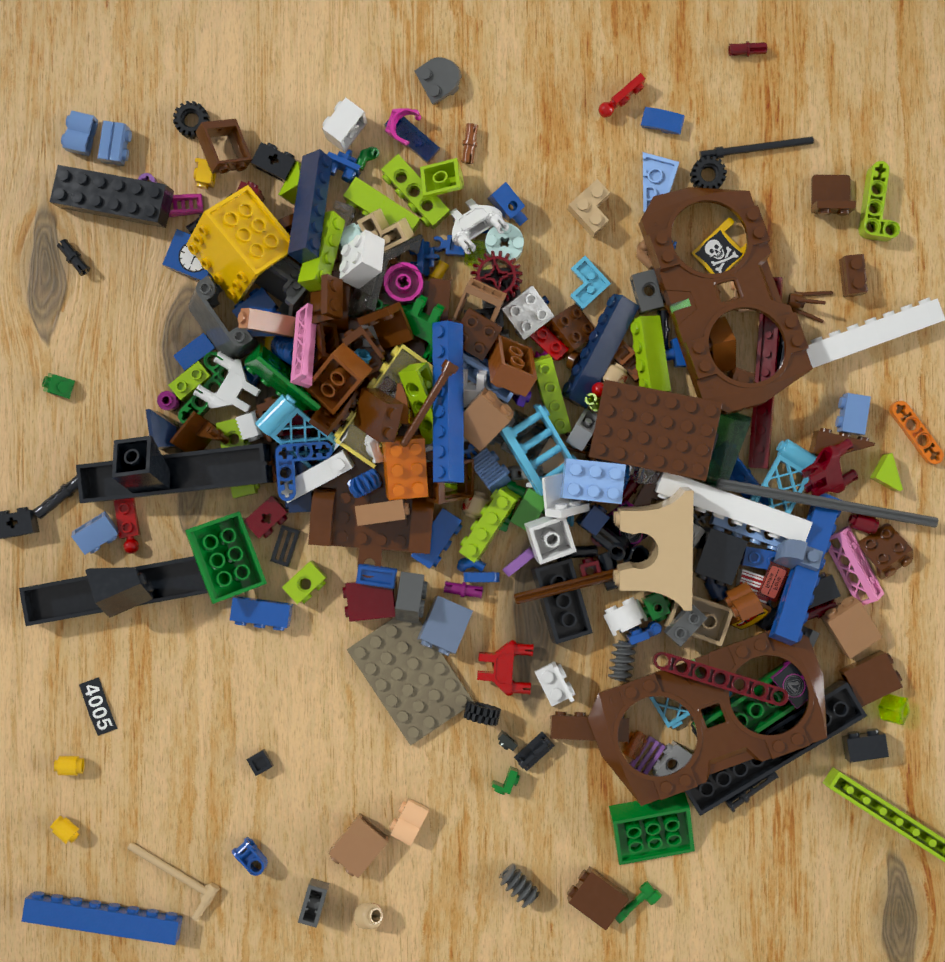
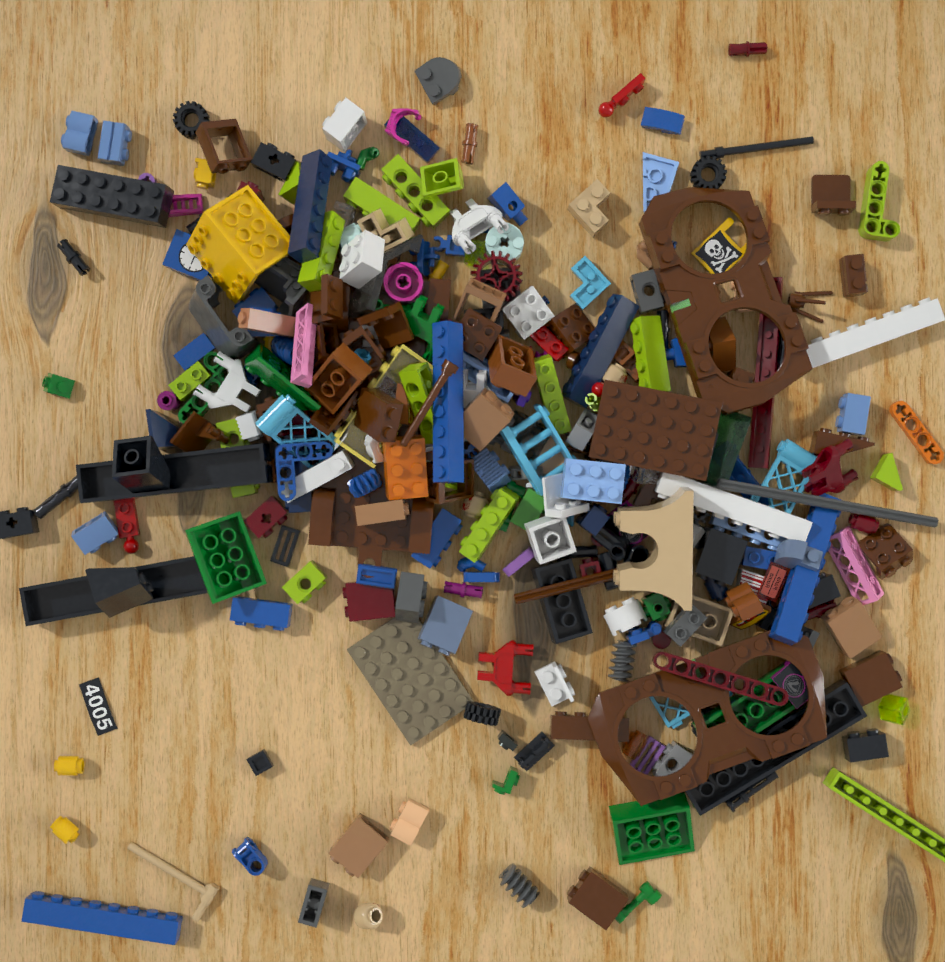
(661, 640): none -> dark red tile

